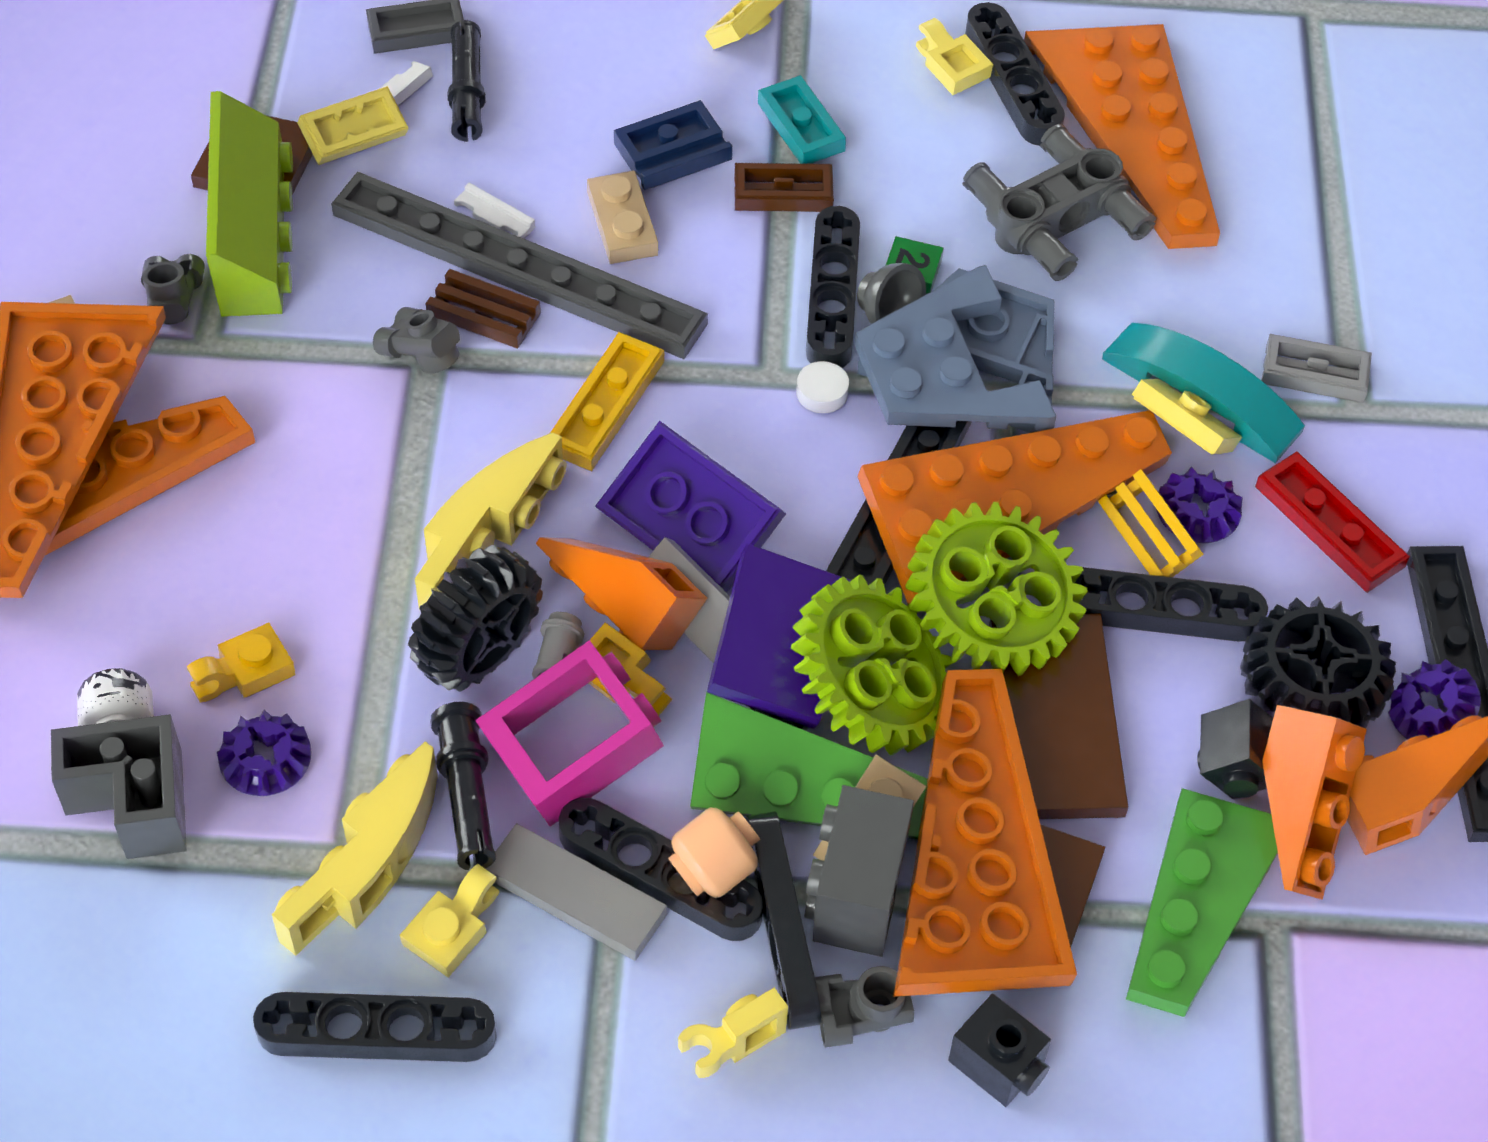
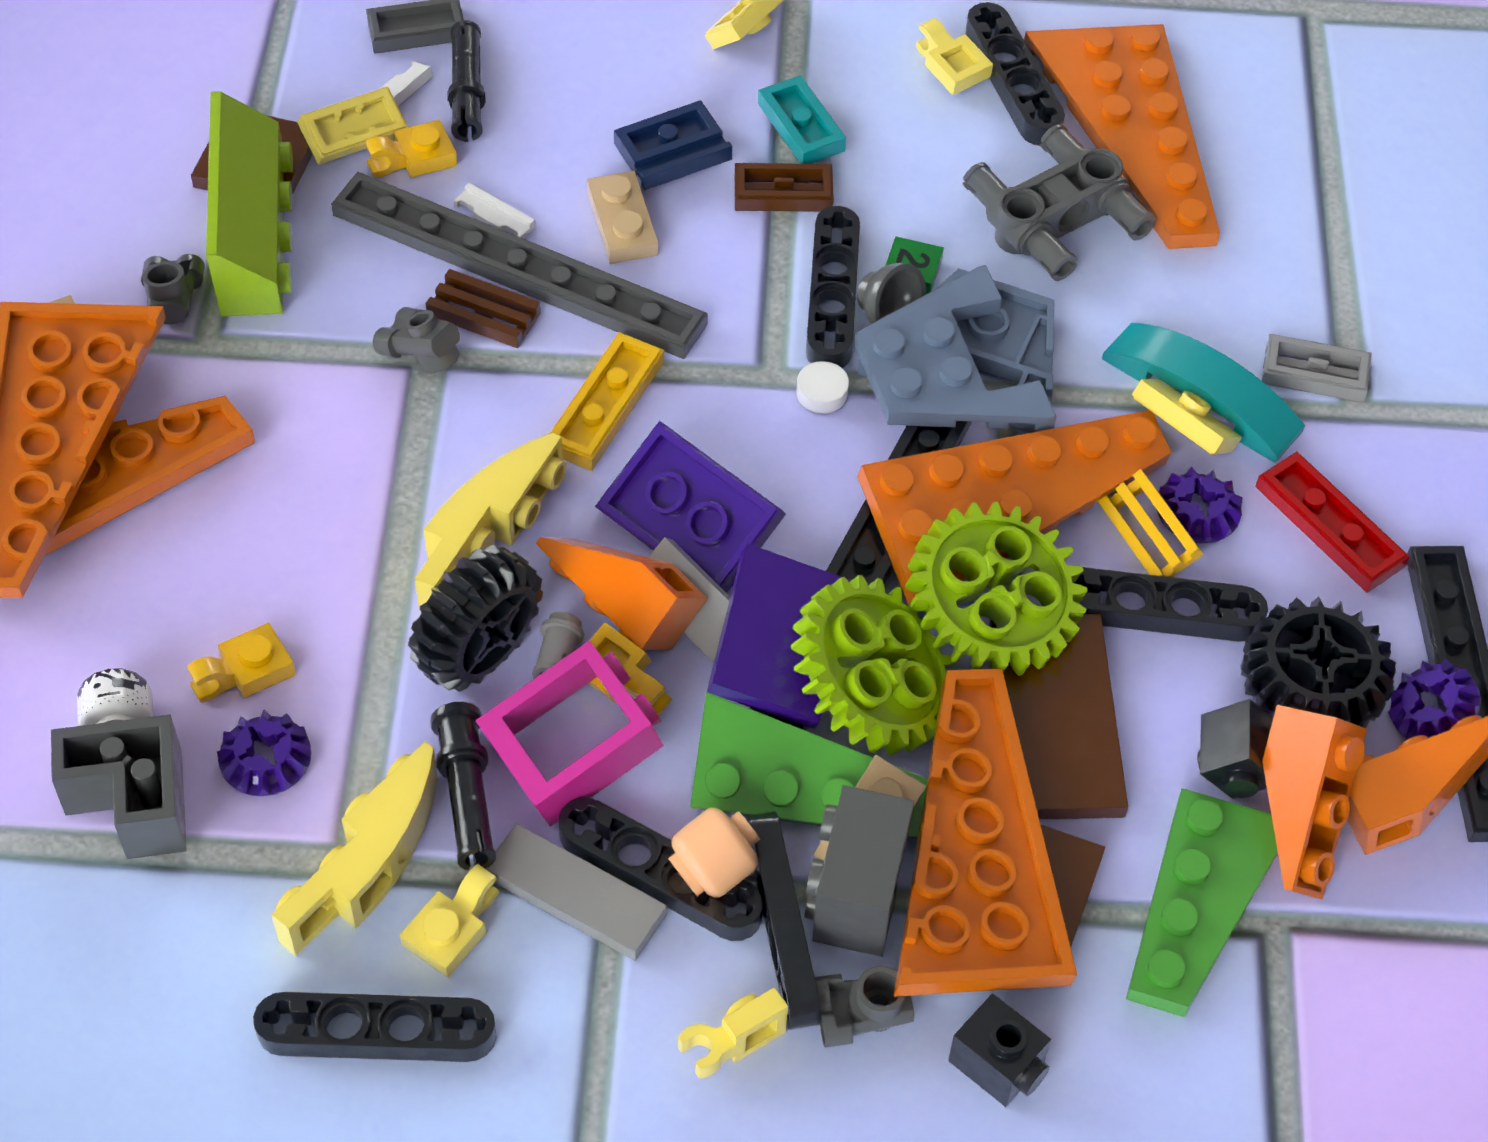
(416, 148): none -> yellow plate

